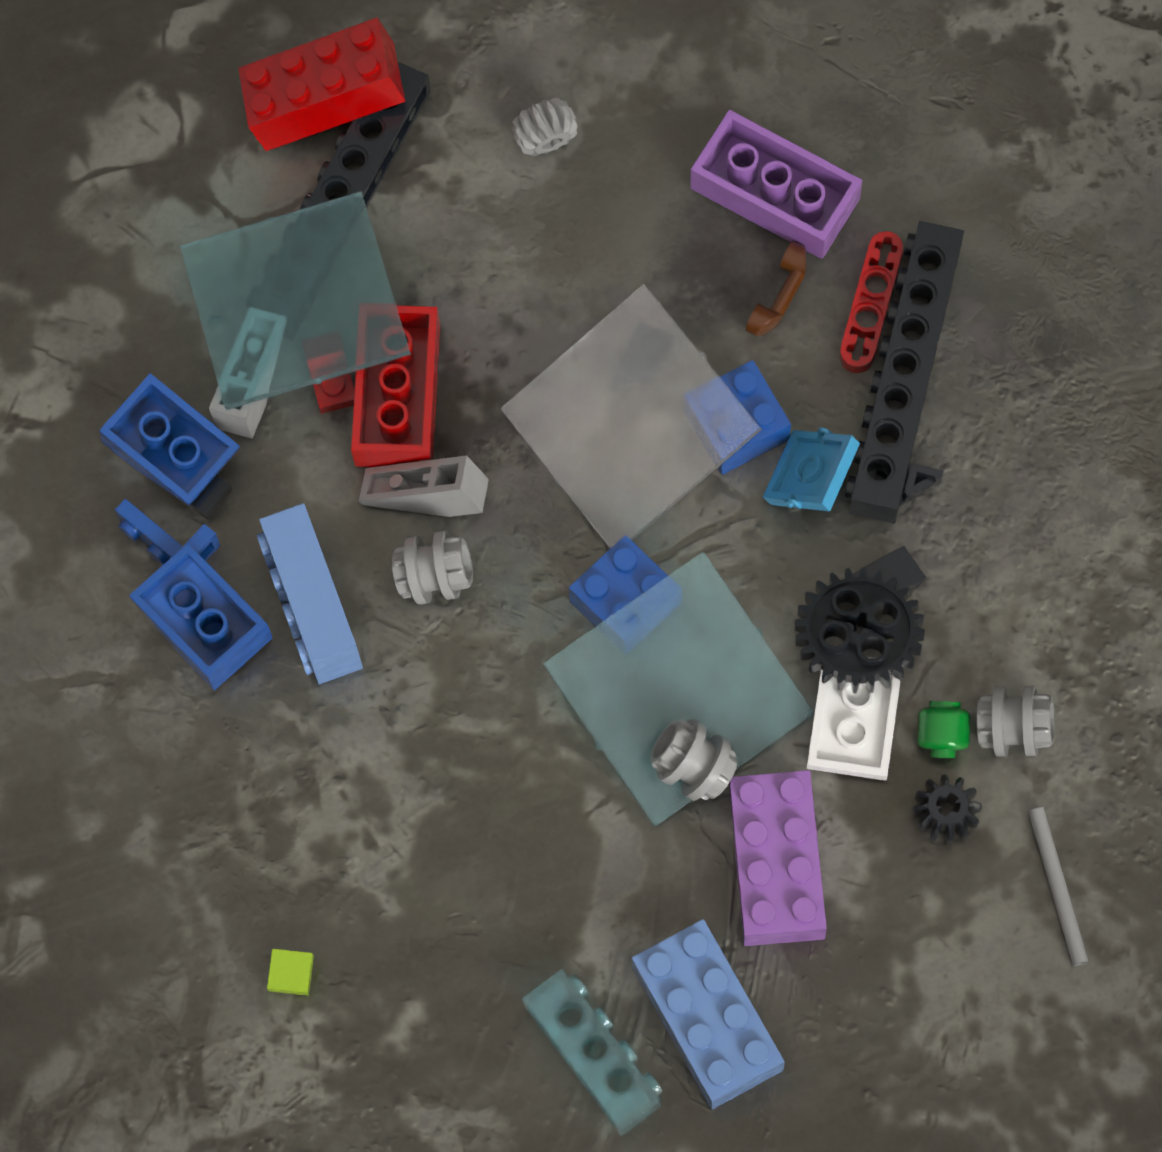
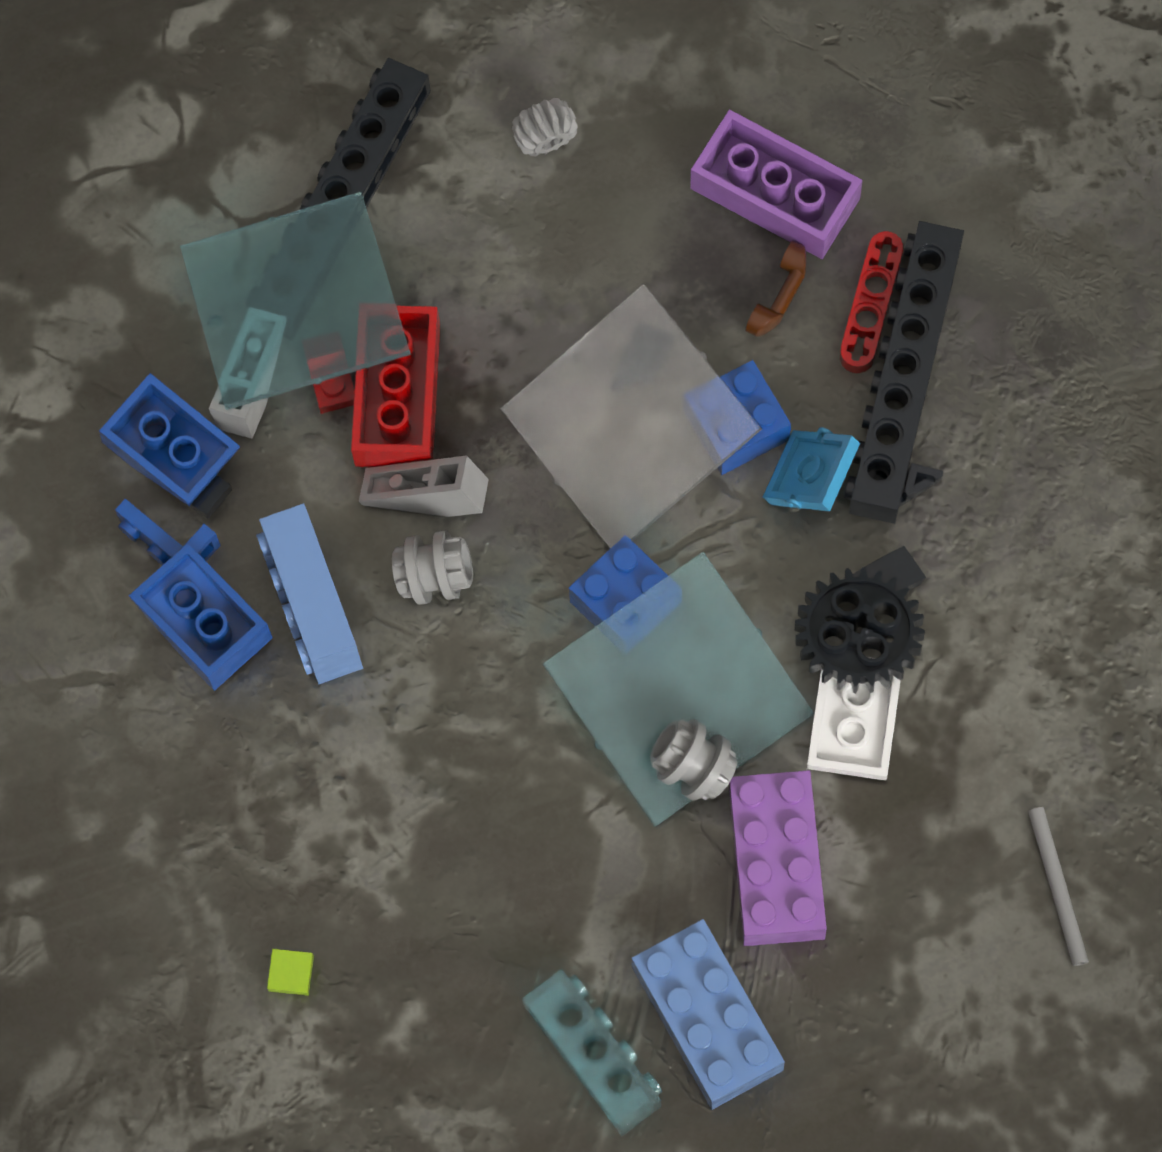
(321, 84): red brick -> none
(936, 798): black gear -> none
(944, 728): green head -> none
(1015, 721): light grey piece -> none

